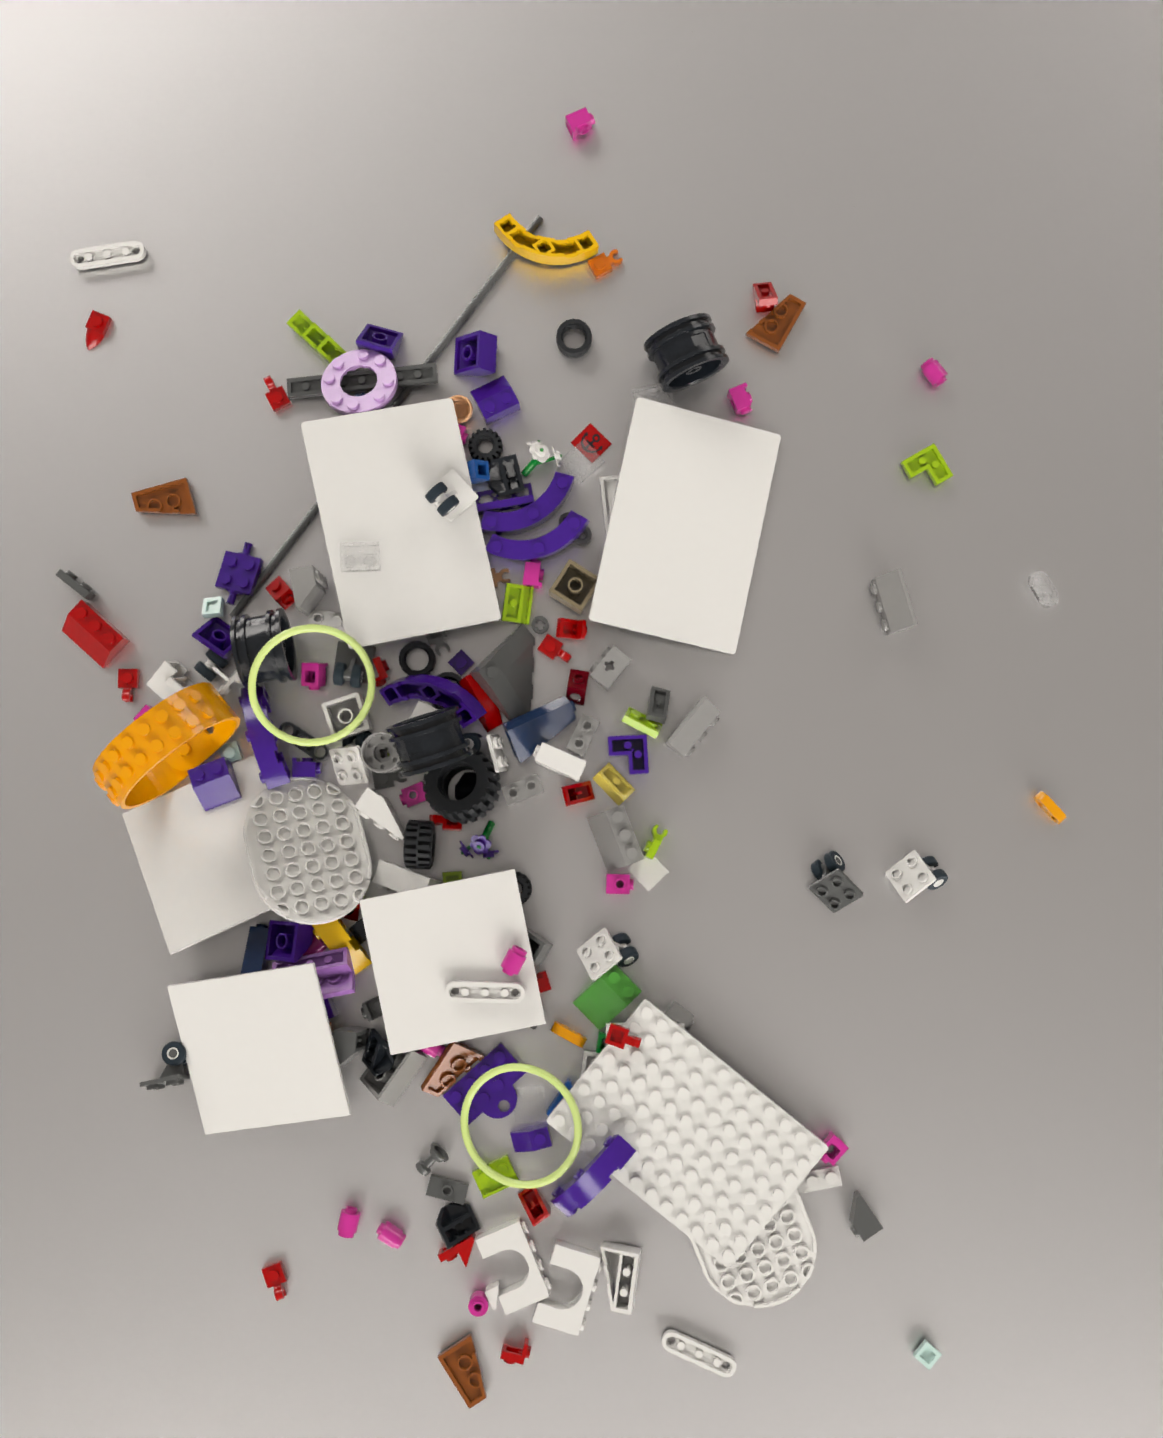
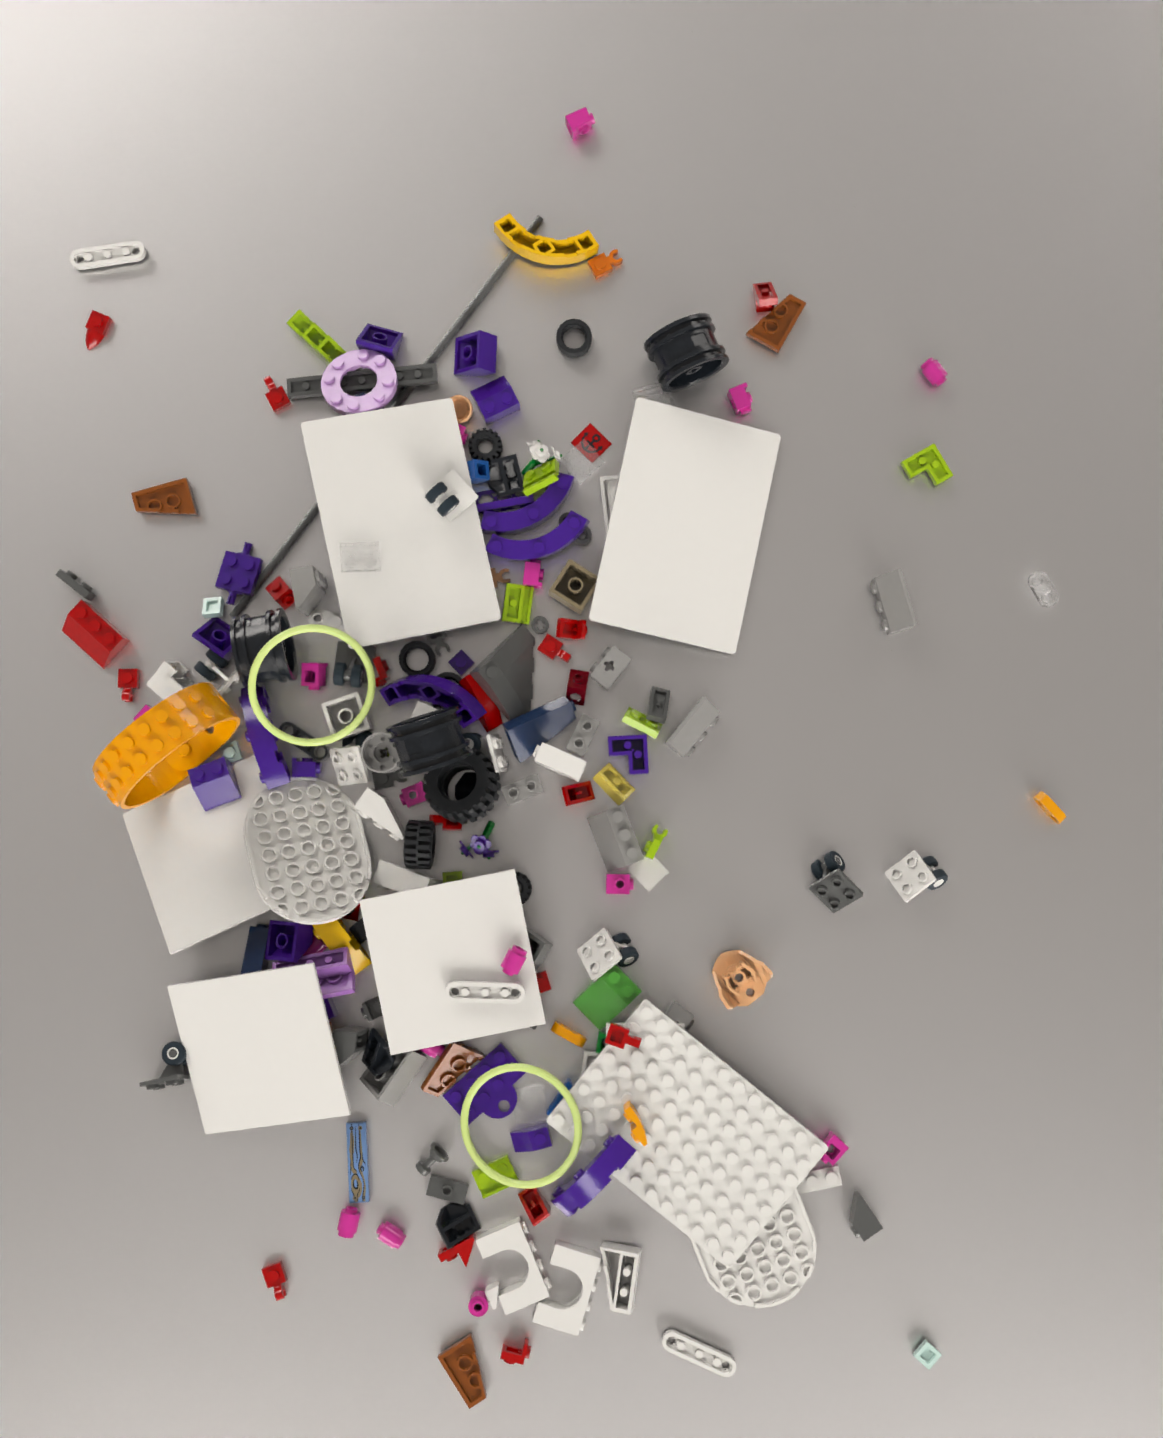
(358, 1162): none -> tile
(540, 477): none -> lime plate
(637, 1128): none -> light orange slope
(753, 975): none -> light nougat piece

